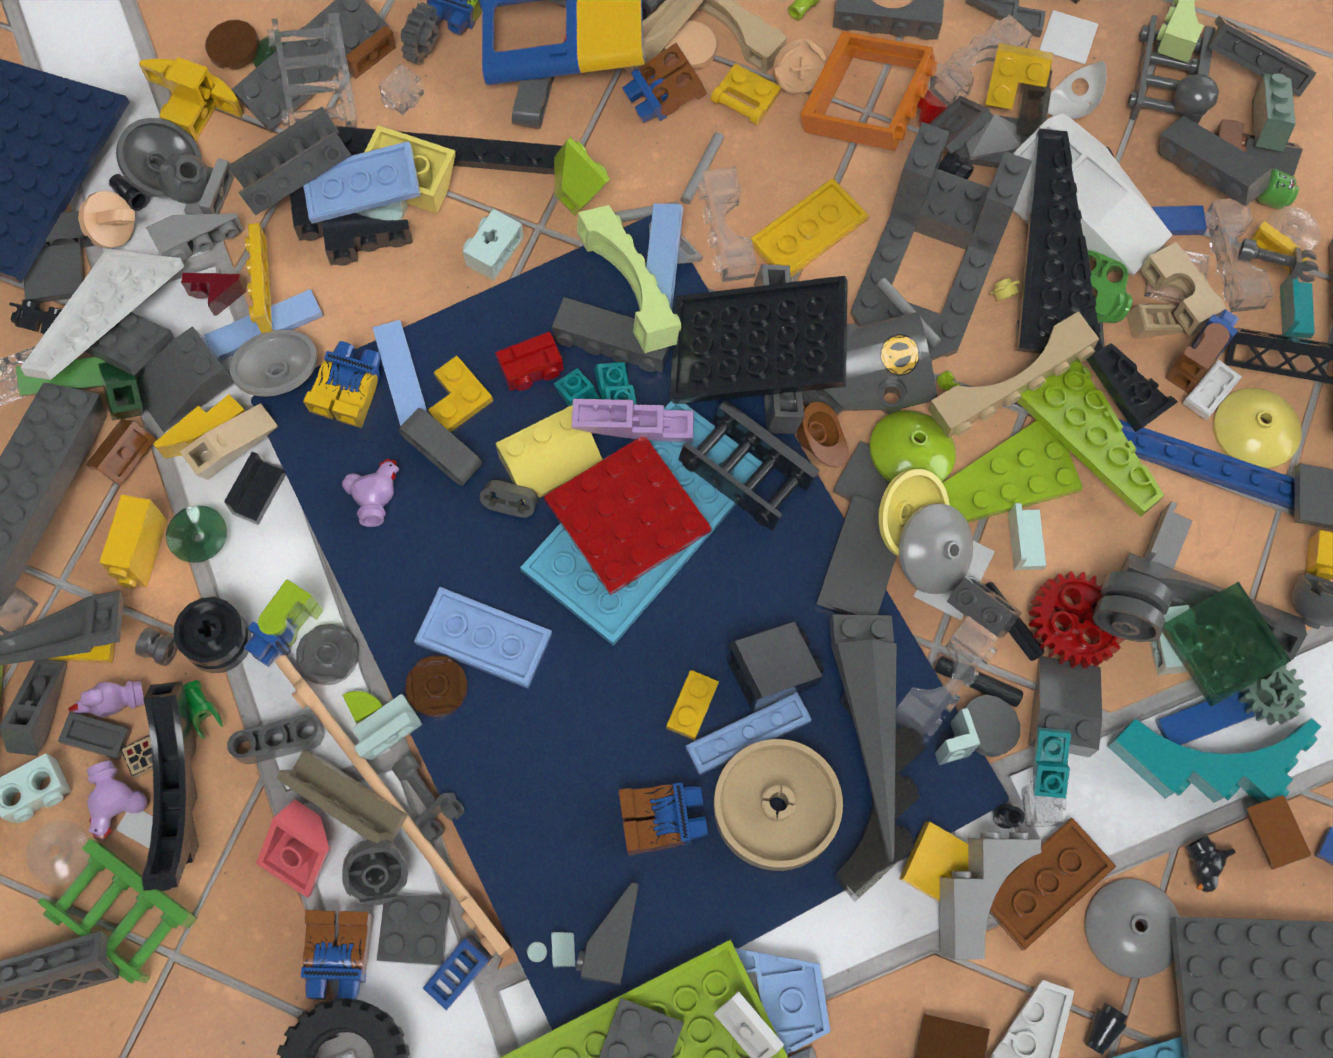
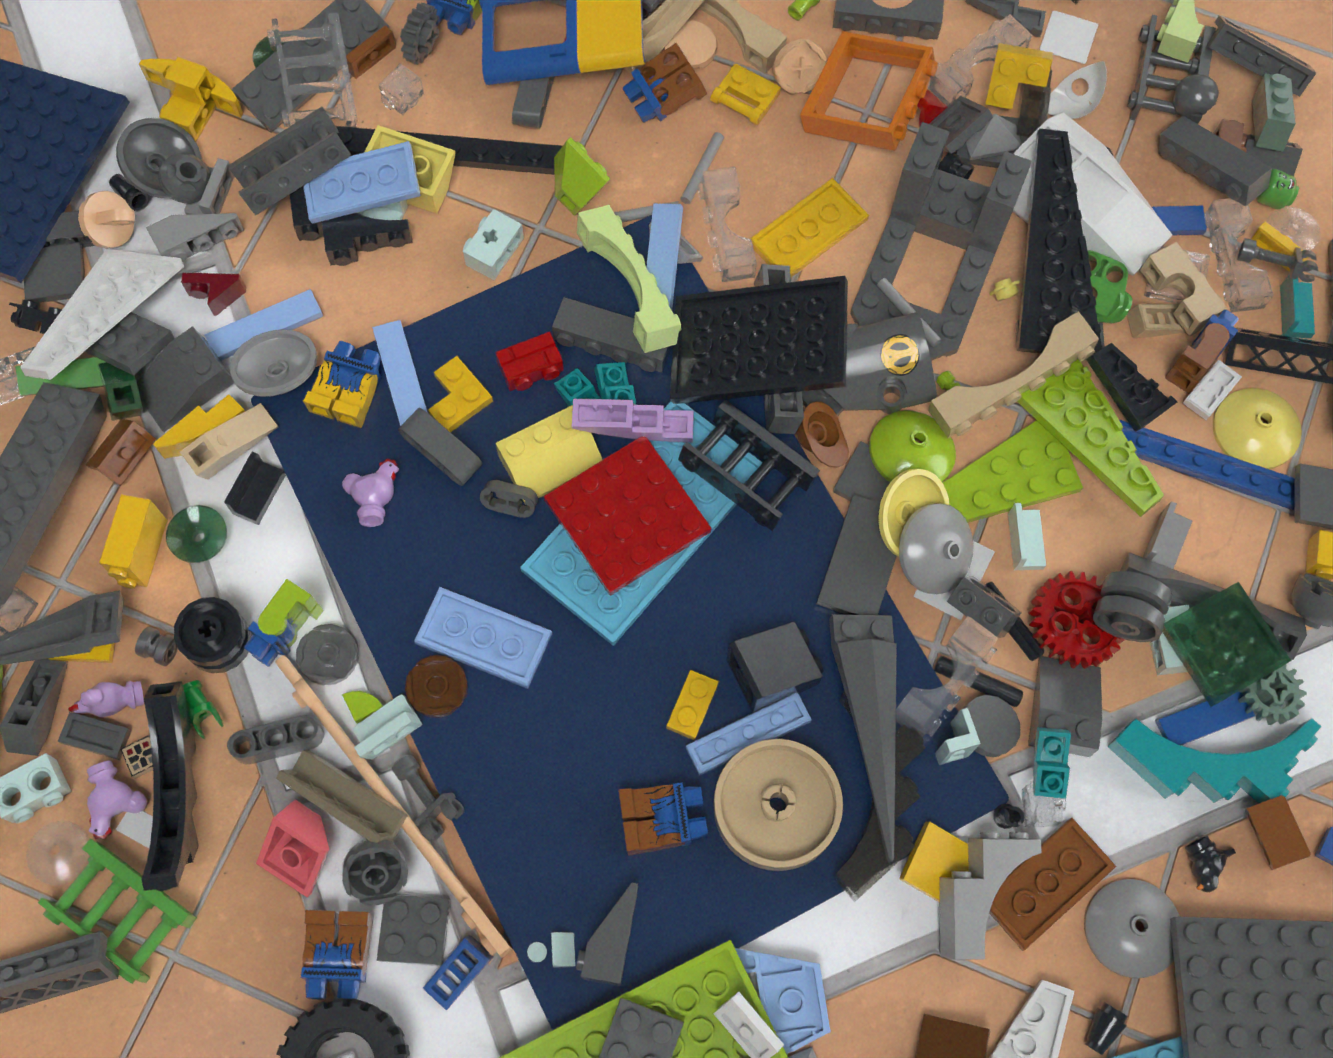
(232, 44): reddish brown tile -> none
(259, 286): yellow plate -> none

